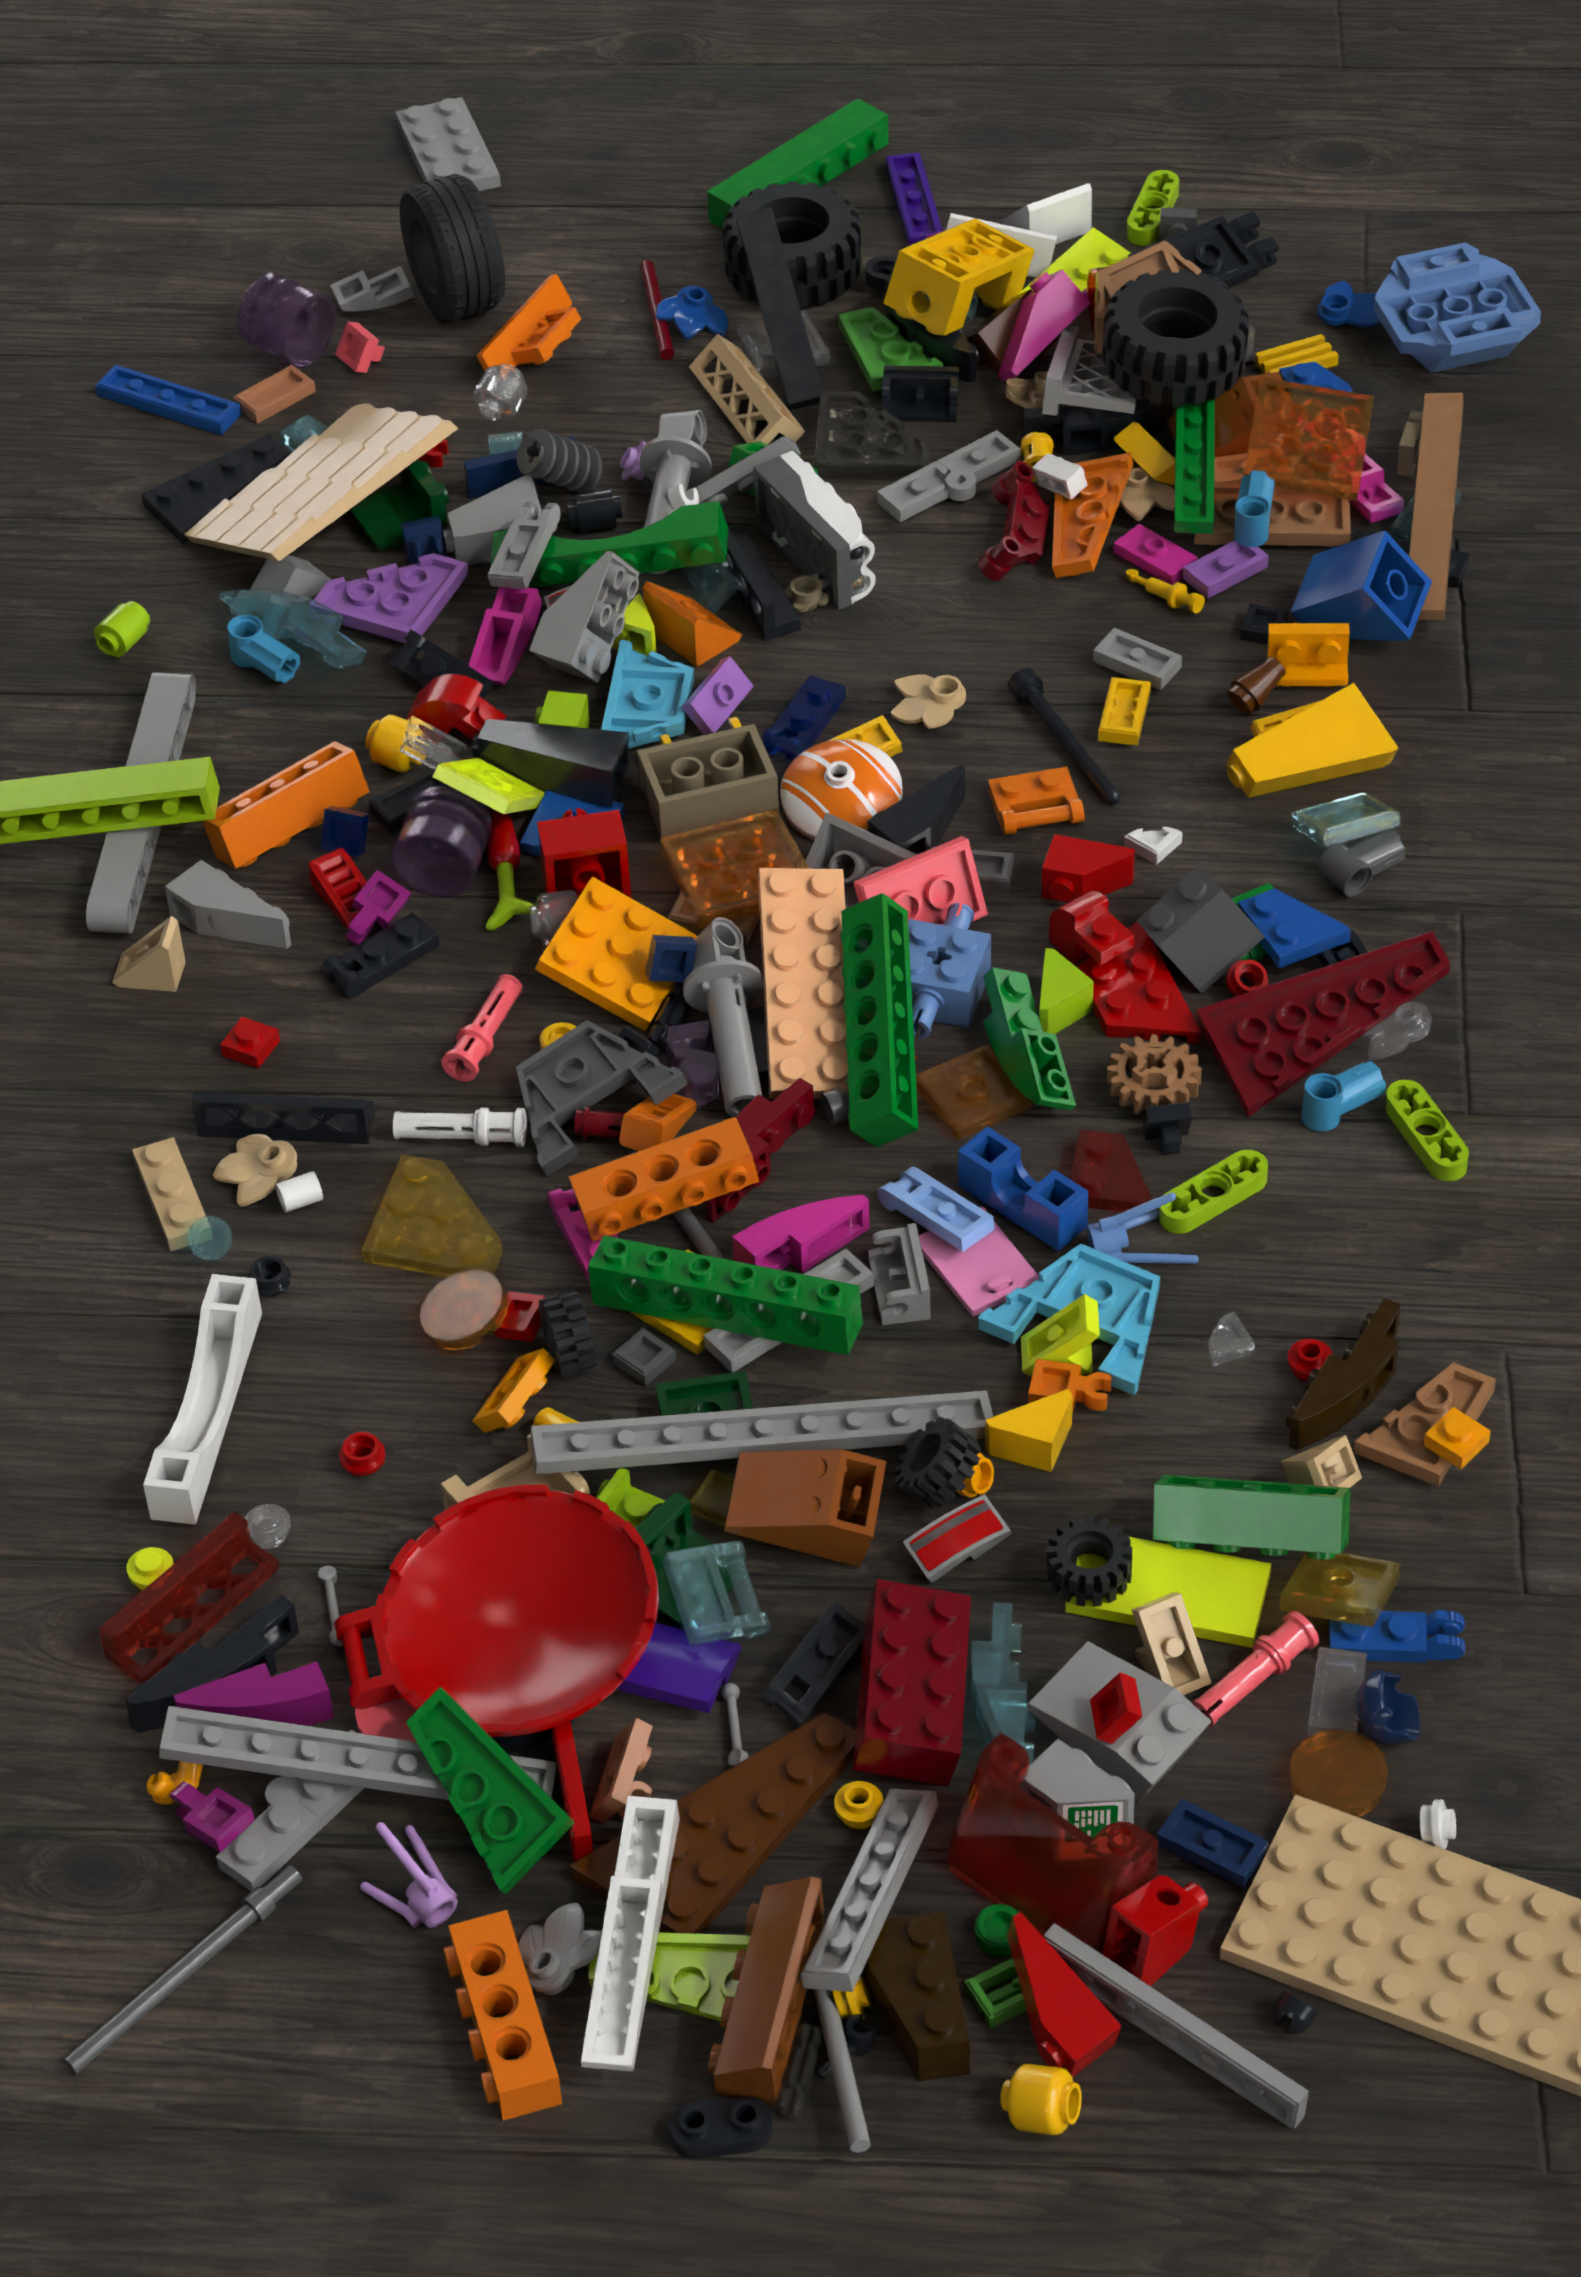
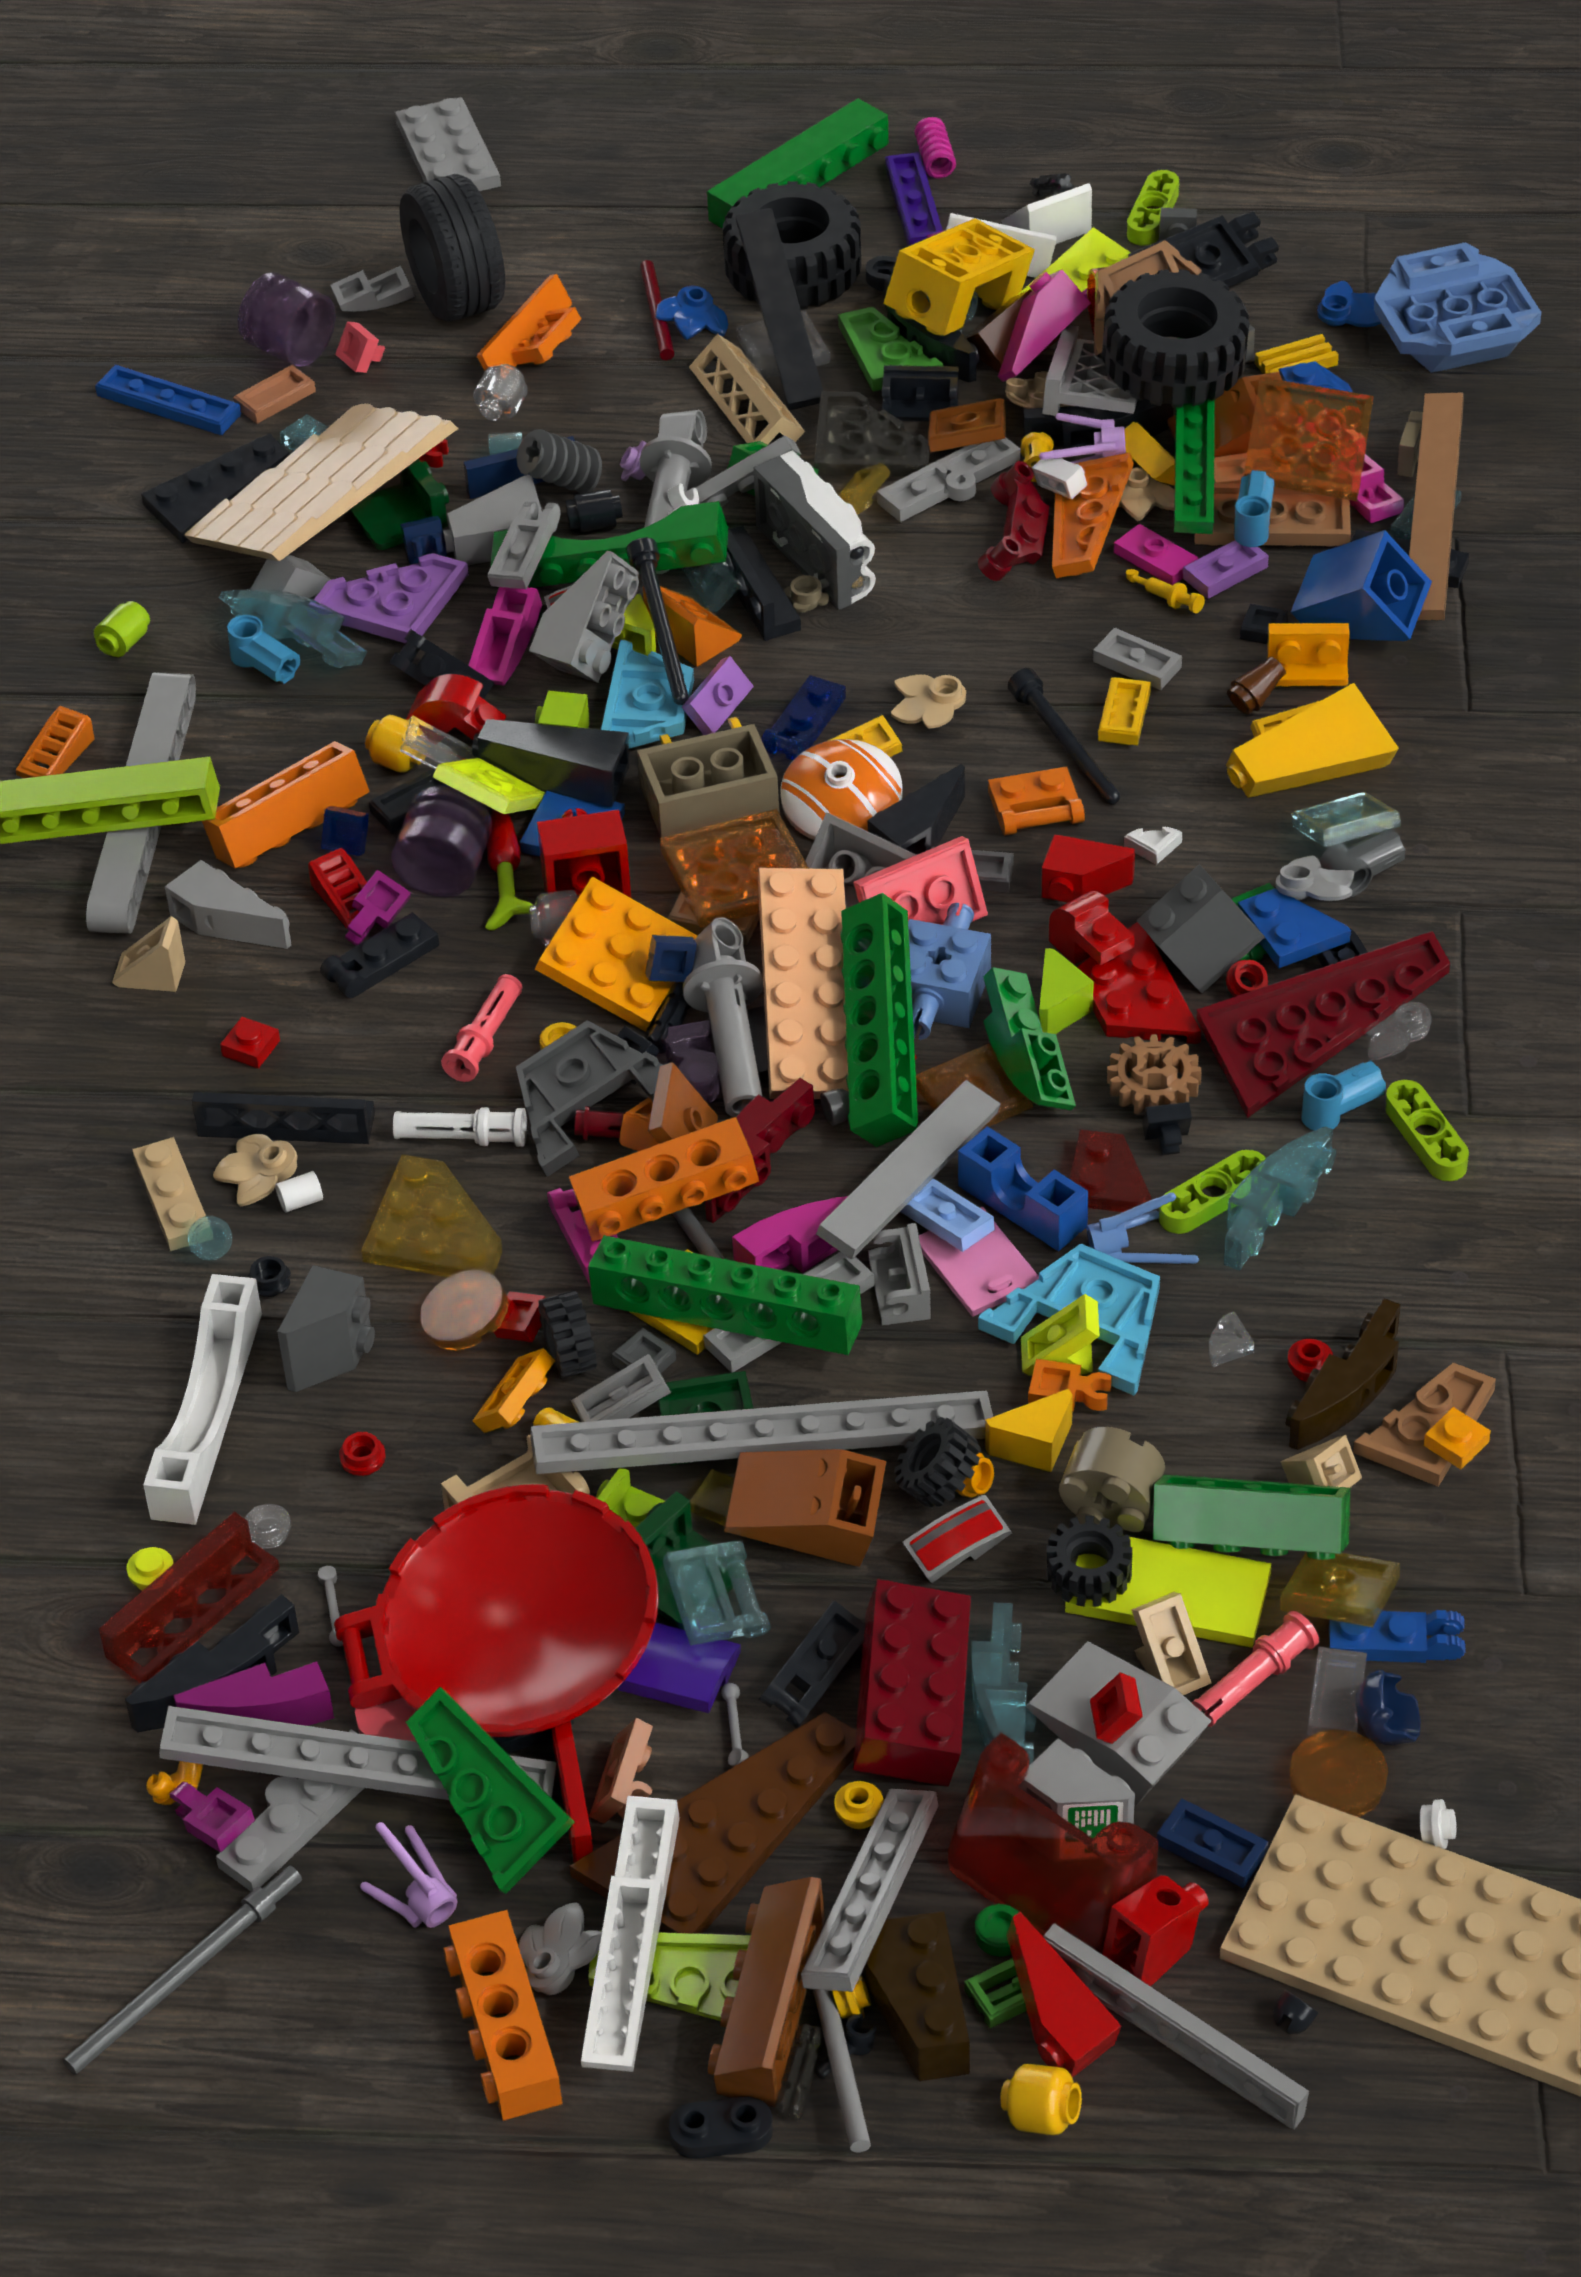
(62, 725): none -> orange slope
(325, 1328): none -> dark grey slope
(623, 1401): none -> light grey tile
(644, 557): none -> black piece
(677, 1106): none -> dark orange plate
(863, 486): none -> clear yellow plate
(908, 1169): none -> light grey tile
(935, 147): none -> dark pink piece
(967, 425): none -> dark orange plate
(1051, 184): none -> black axle
(1107, 442): none -> lavender plant
(1111, 1478): none -> dark tan brick
(1274, 1188): none -> clear light blue slope
(1307, 878): none -> light grey plate

